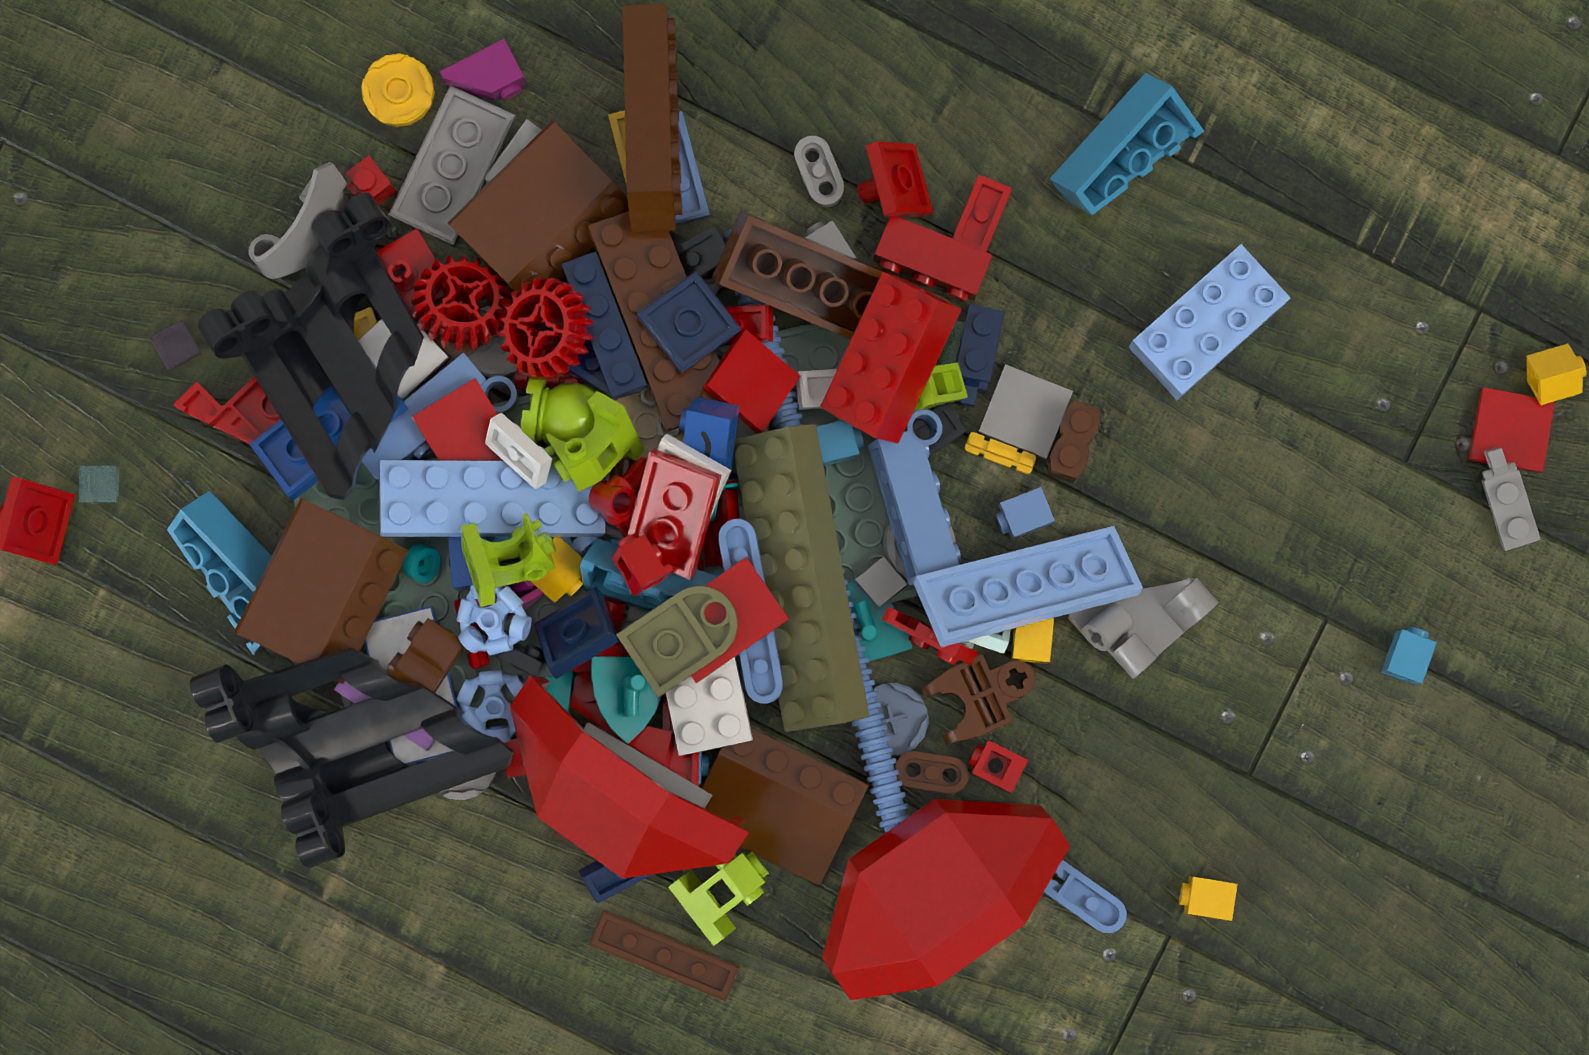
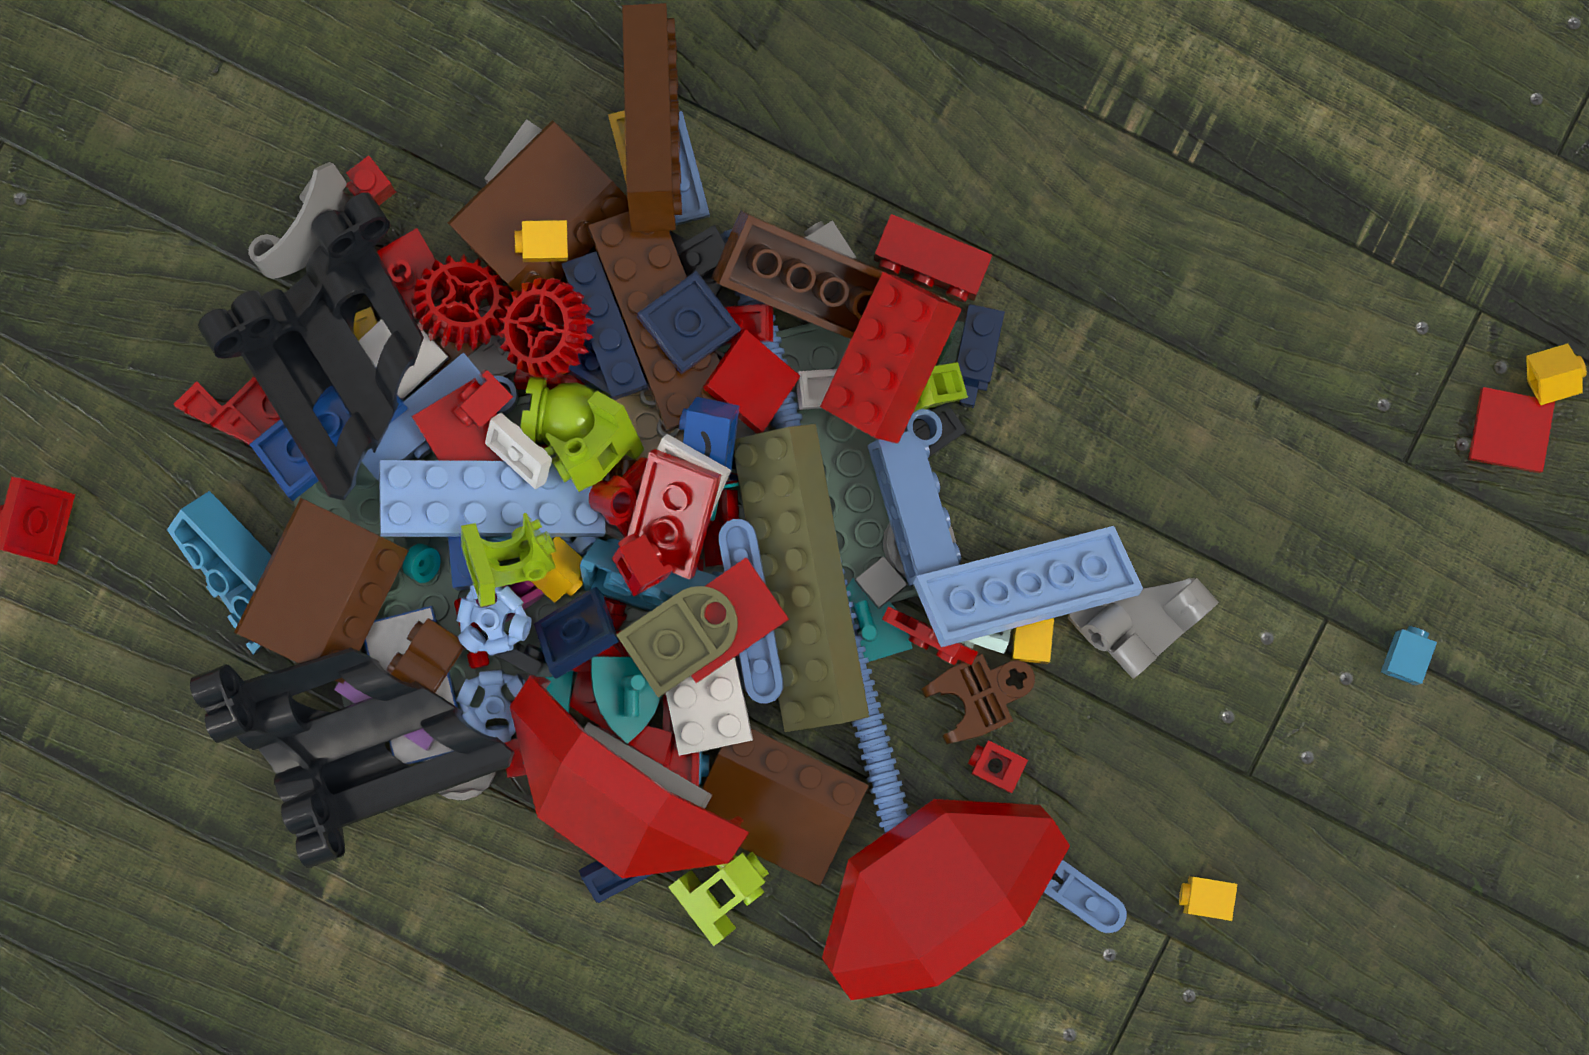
(98, 484): clear light blue tile -> none
(175, 345): clear purple tile -> none
(398, 90): yellow tile -> none
(451, 163): light grey tile -> none
(481, 400): none -> red brick
(487, 74): magenta slope -> none
(542, 241): none -> yellow brick
(664, 955): reddish brown tile -> none
(819, 172): light grey plate -> none
(839, 442): dark azure brick -> none
(896, 180): red tile -> none
(903, 715): sand blue tile -> none
(931, 772): reddish brown plate -> none
(982, 213): red plate -> none
(1000, 453): yellow axle -> none
(1024, 514): medium blue brick -> none
(1025, 411): light grey tile -> none
(1075, 433): reddish brown brick -> none
(1126, 144): dark azure wedge -> none
(1209, 322): light blue brick -> none
(1508, 501): light grey hinge -> none

